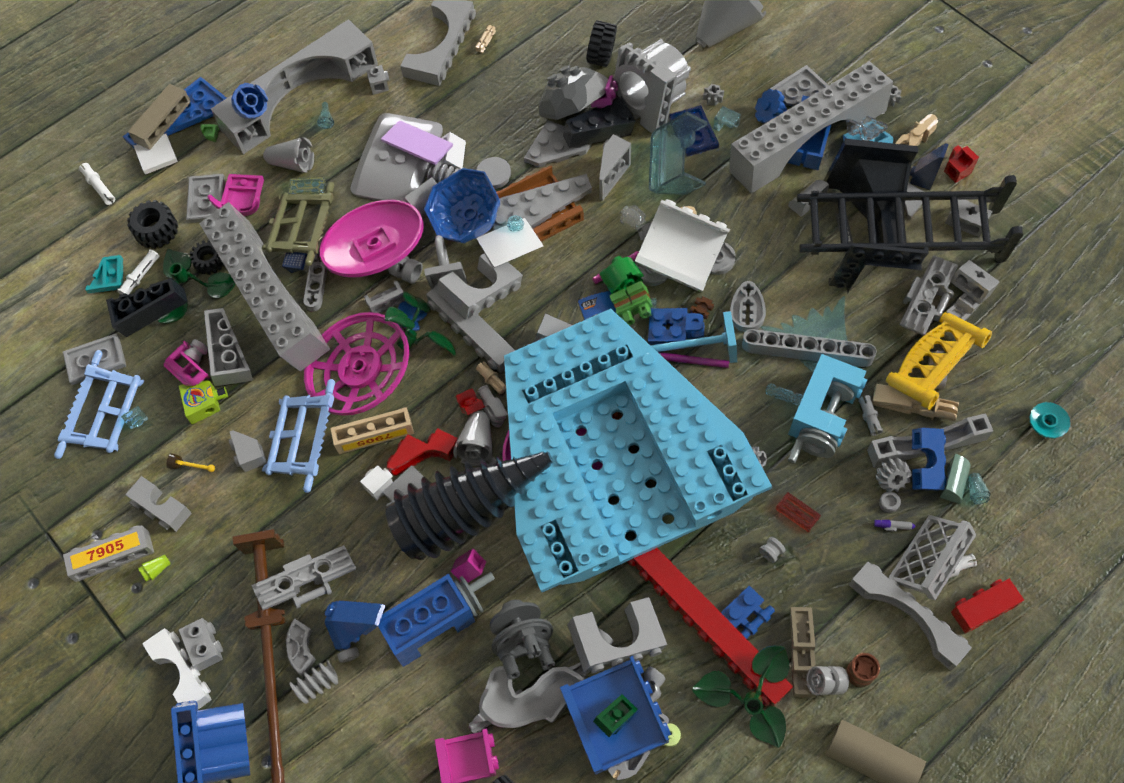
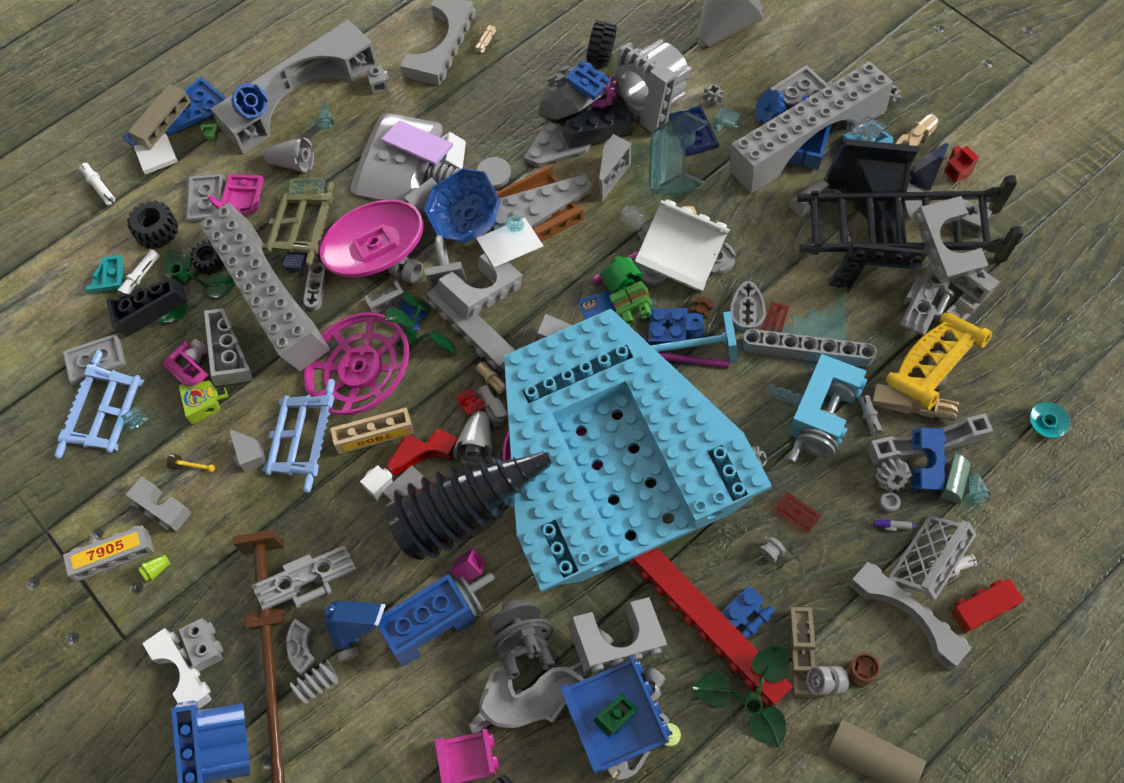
(584, 82): none -> blue plate
(778, 306): none -> clear red tile
(946, 262): none -> light grey arch

